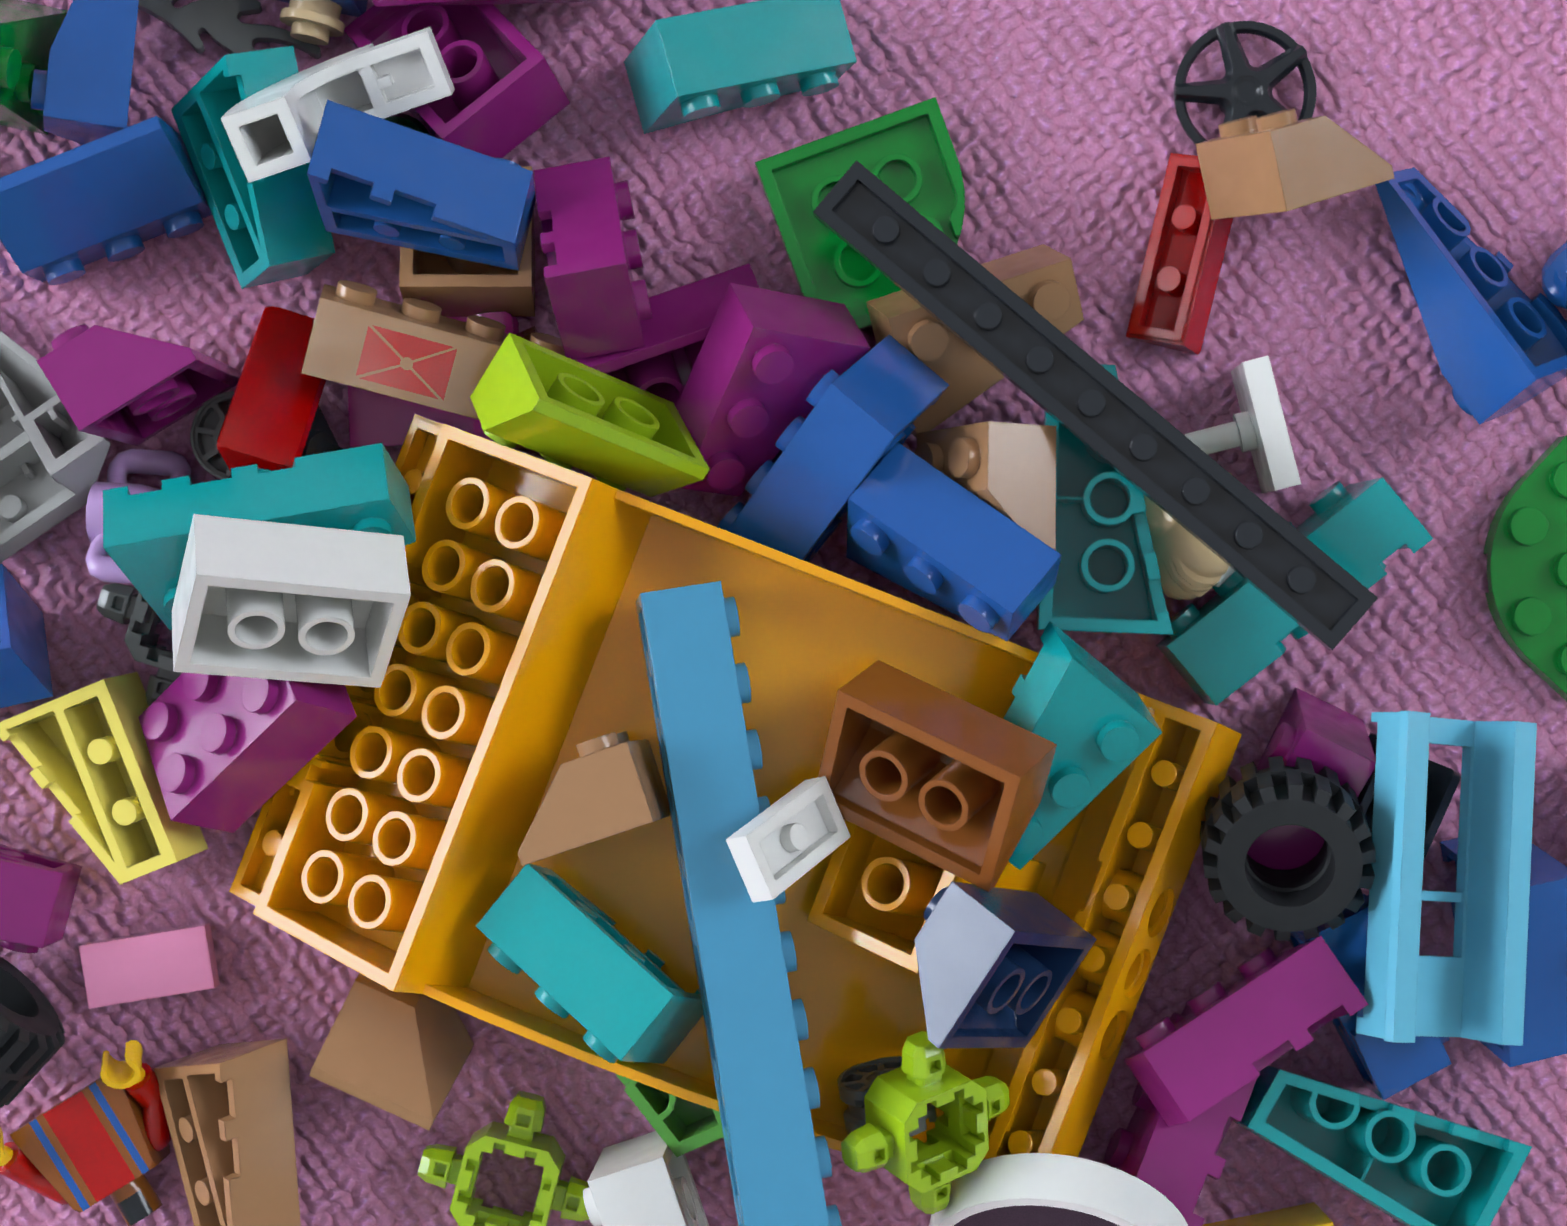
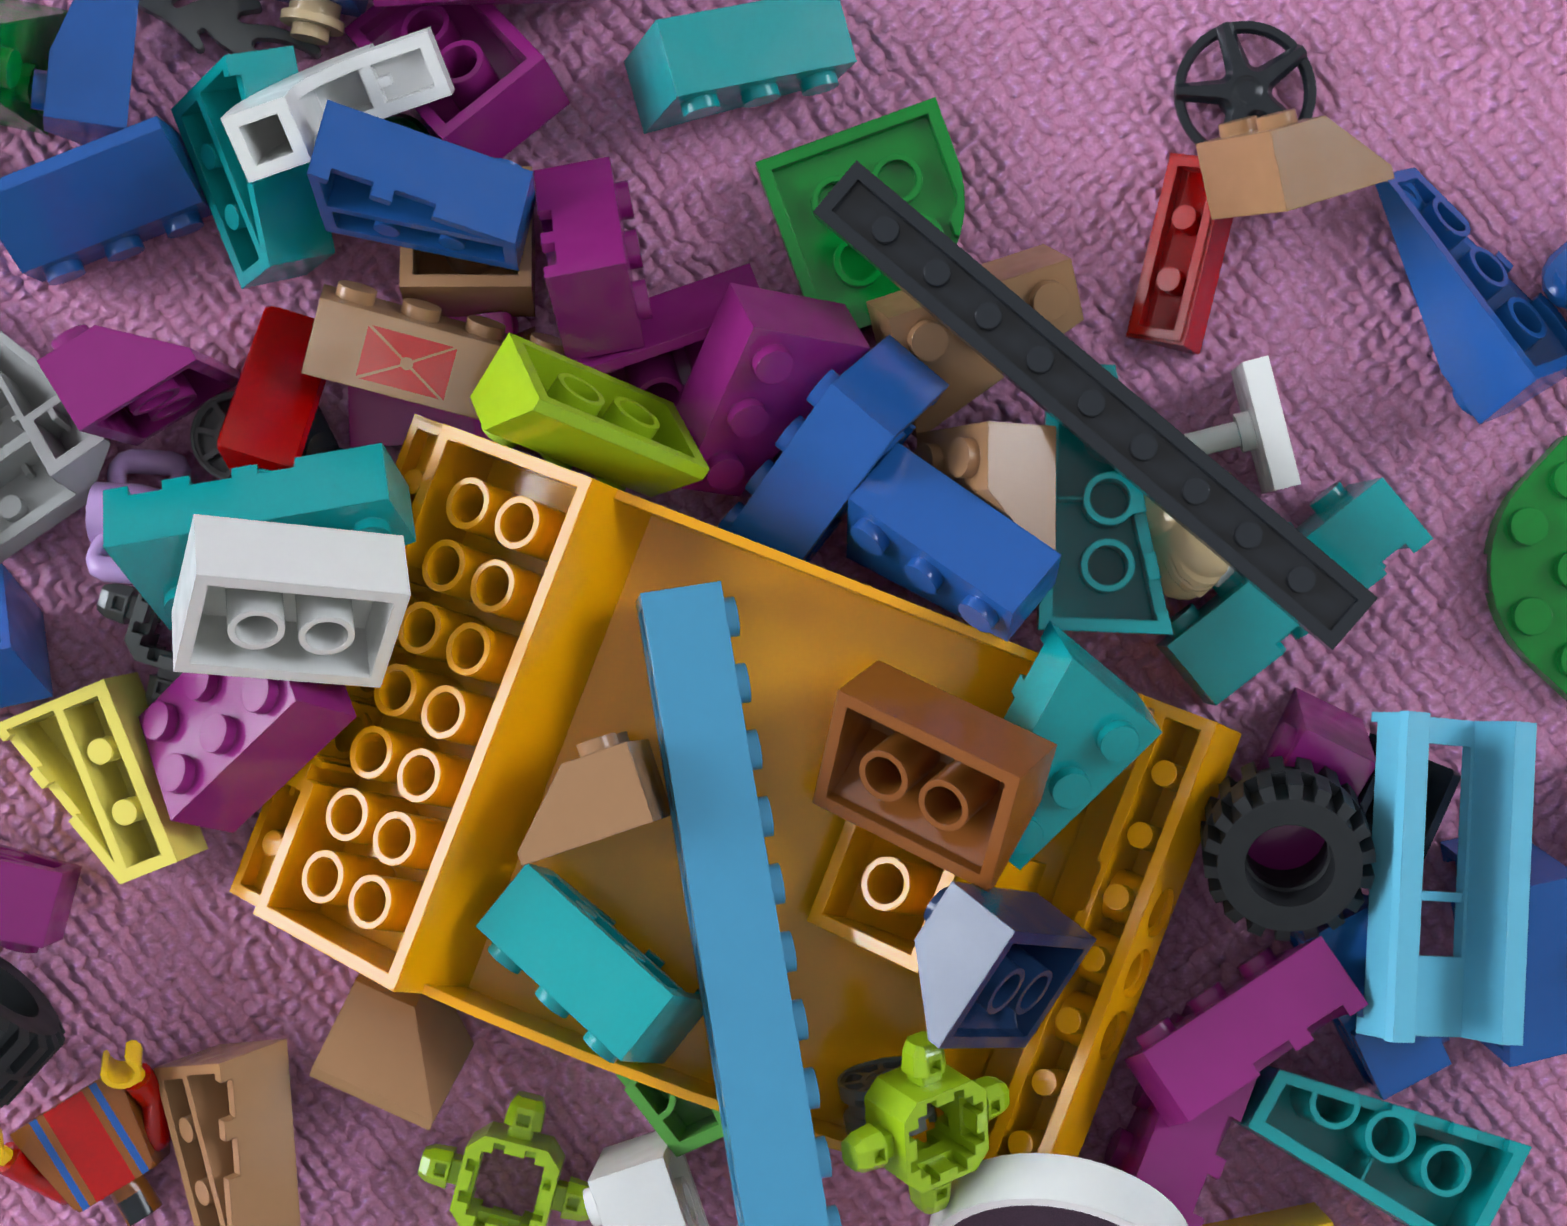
(149, 965): bright pink tile -> none
(788, 839): white plate -> none

